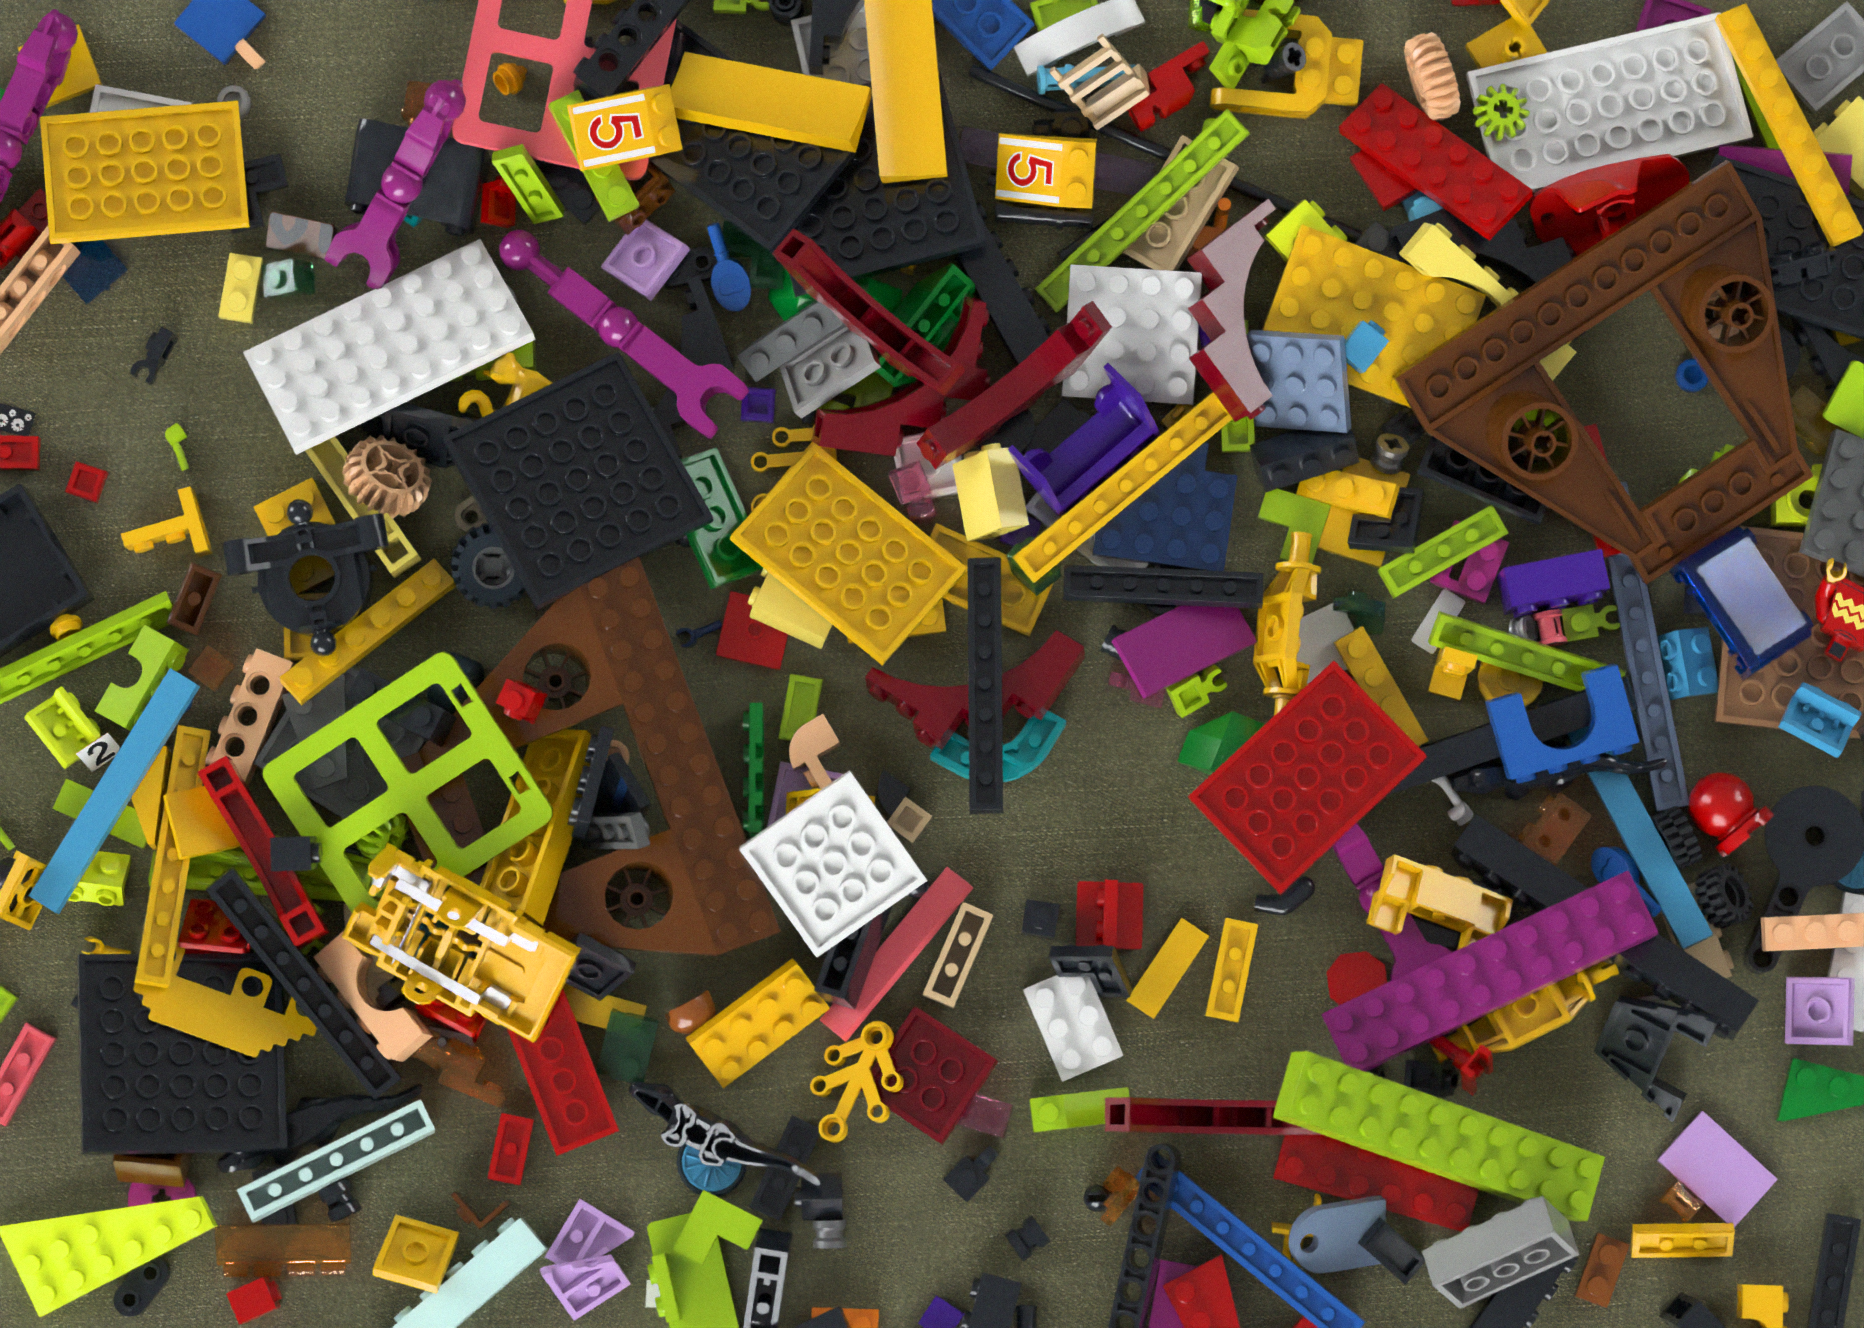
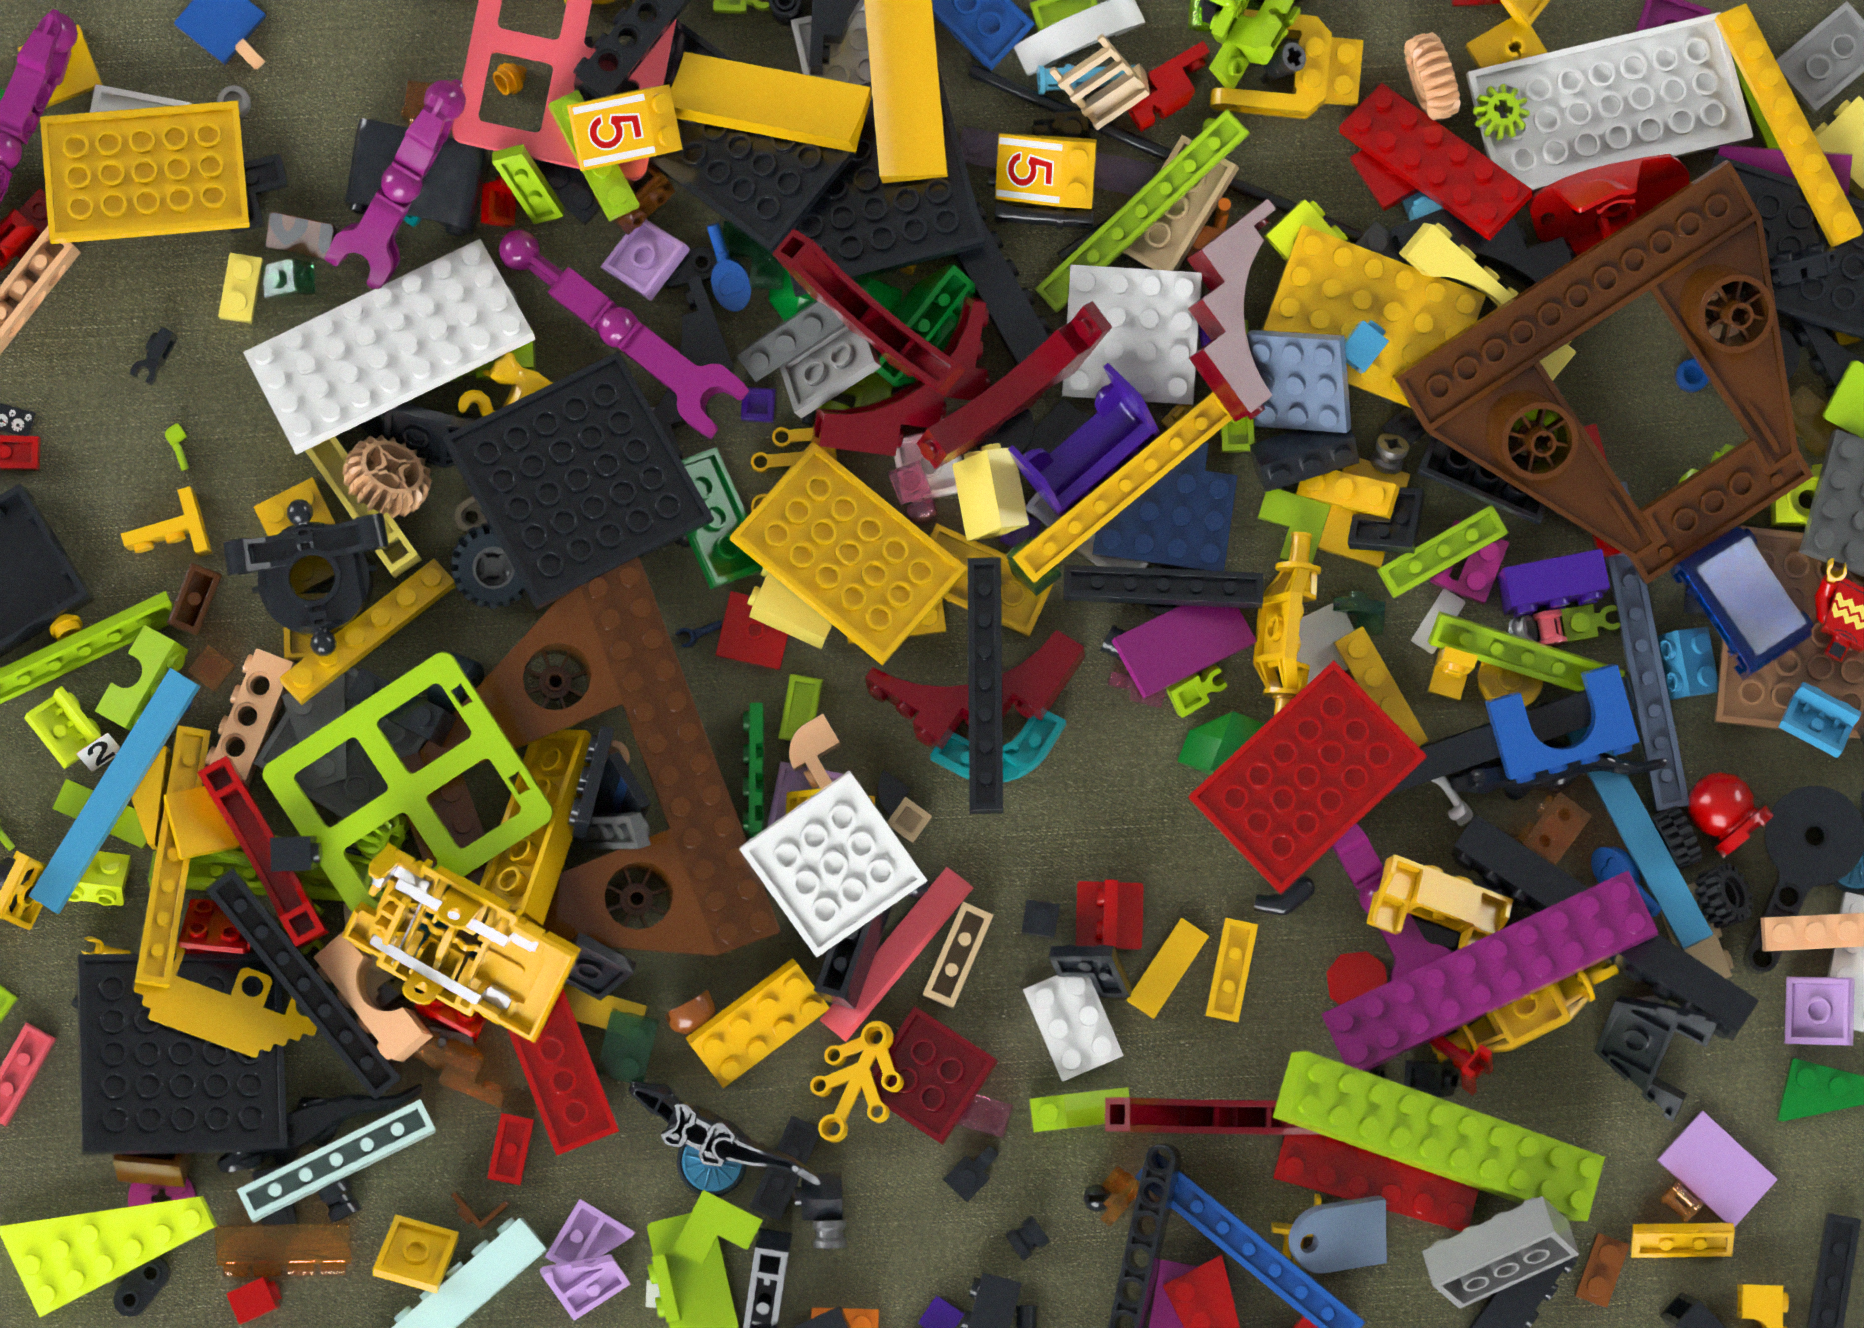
(86, 482): red tile -> none
(93, 269): piece -> none
(521, 700): red brick -> none
(1392, 1251): black tile -> none

